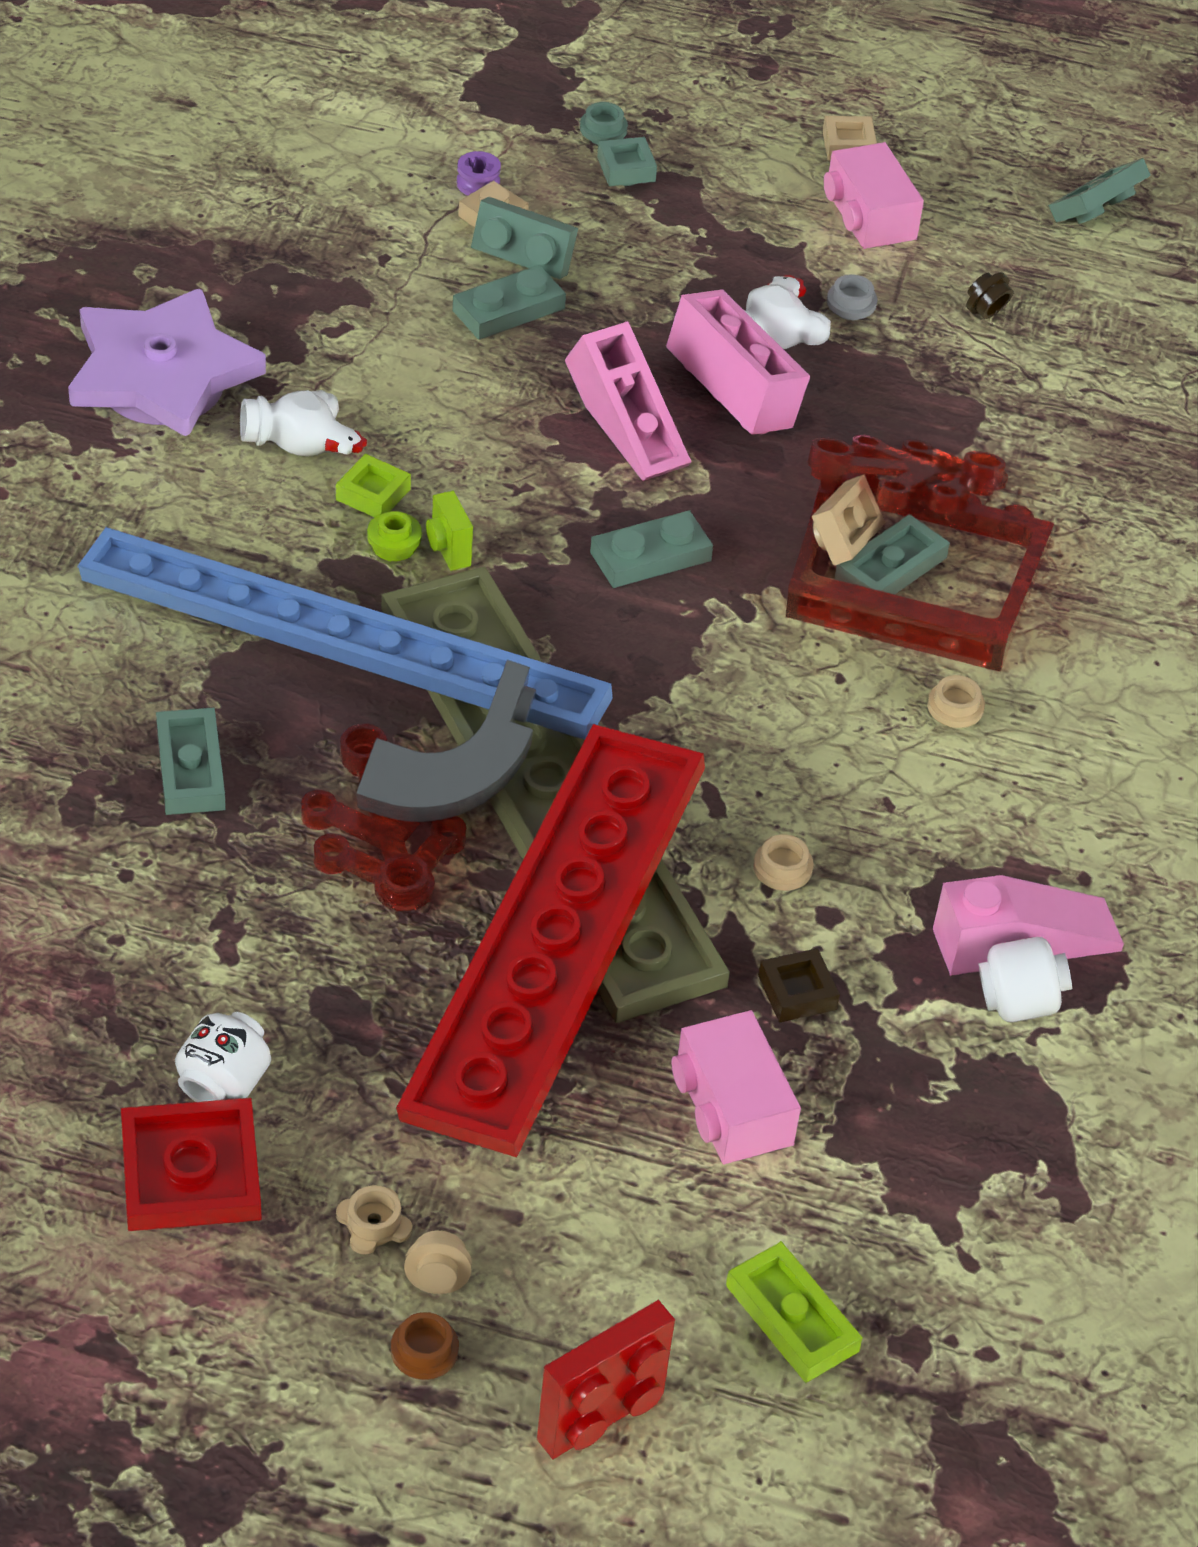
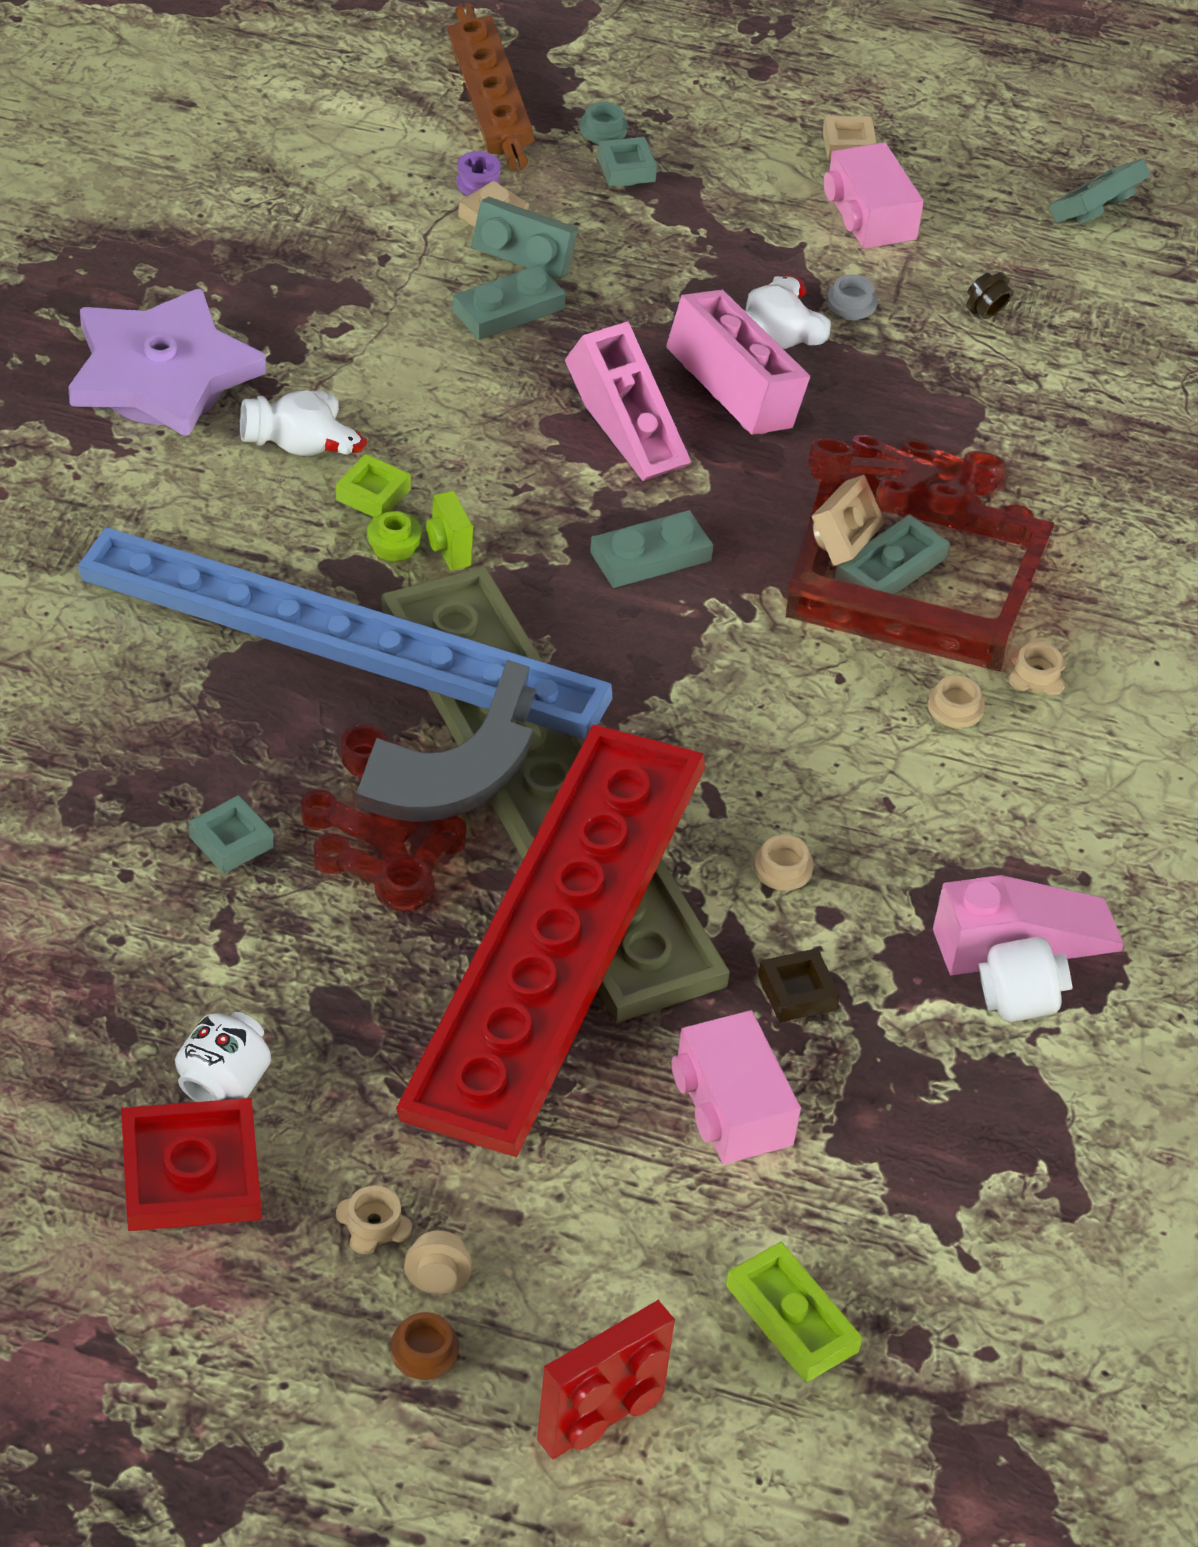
(190, 761): sand green plate -> none
(231, 834): none -> sand green plate
(491, 86): none -> dark orange plate
(1038, 669): none -> tan plate

